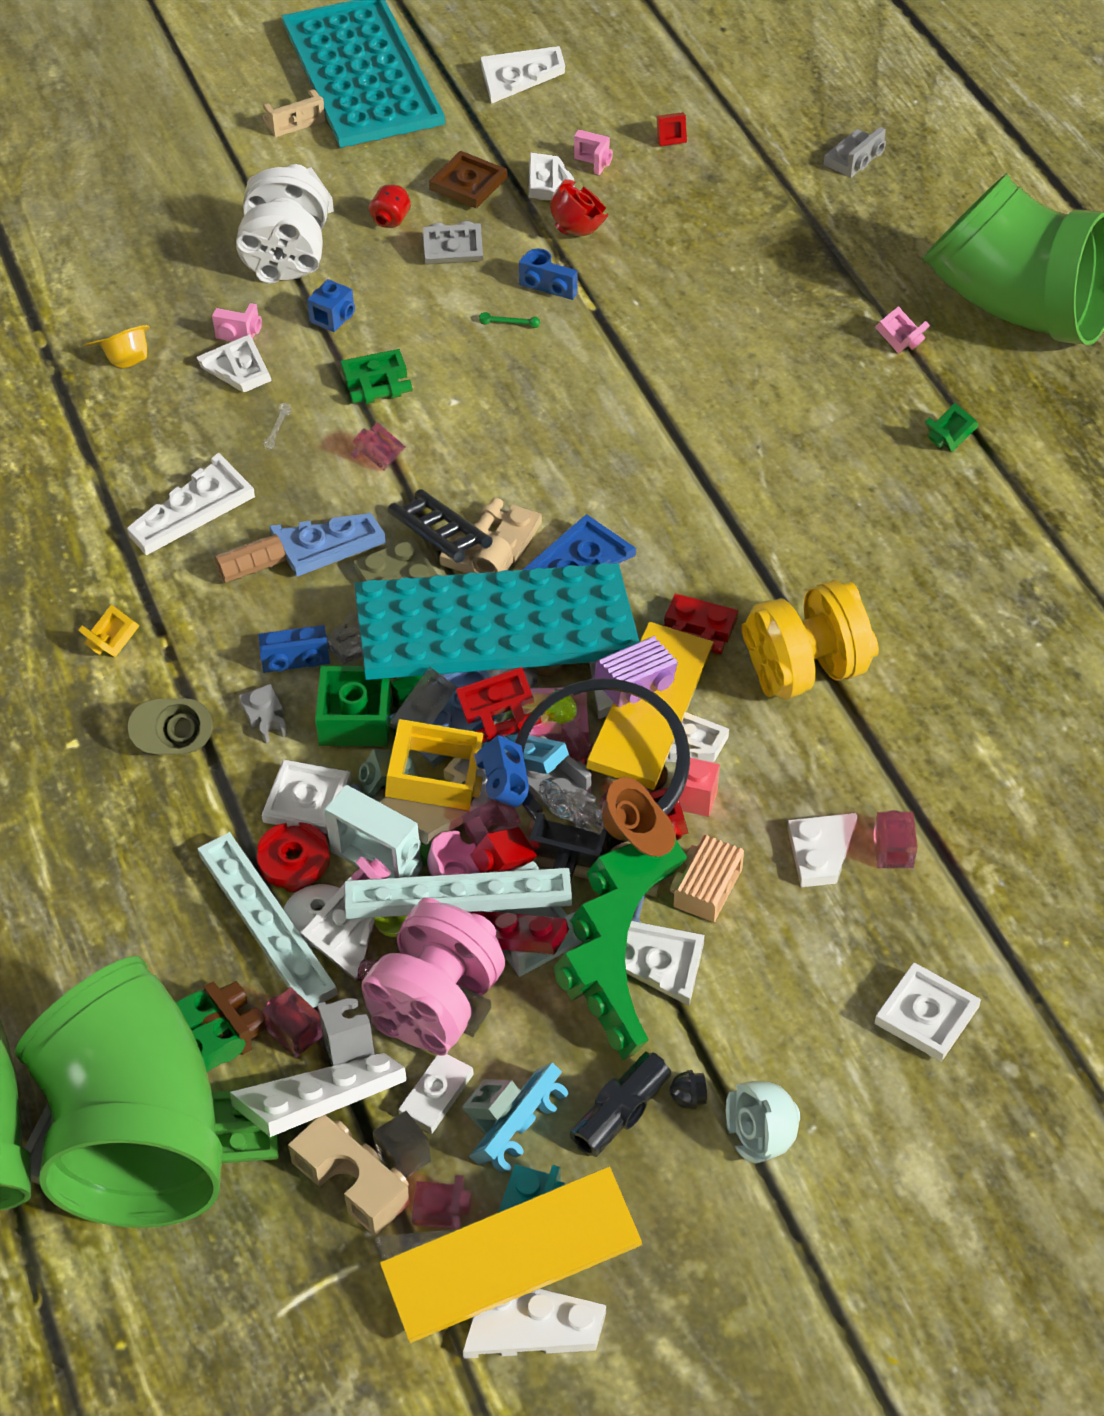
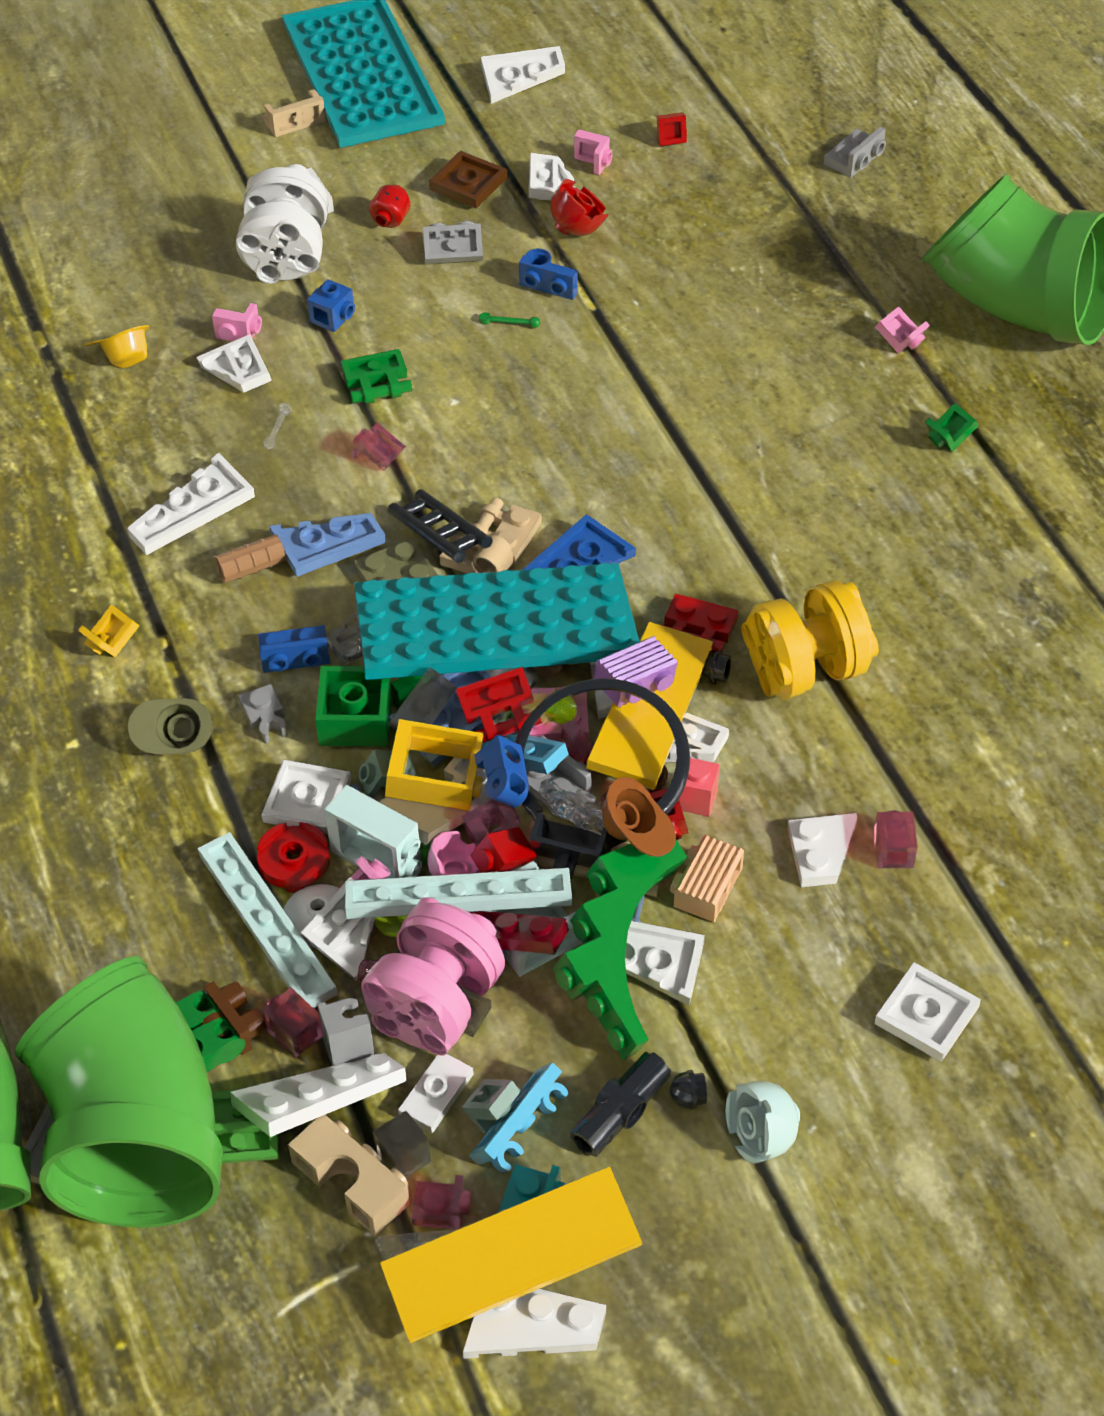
(718, 667): none -> black plate

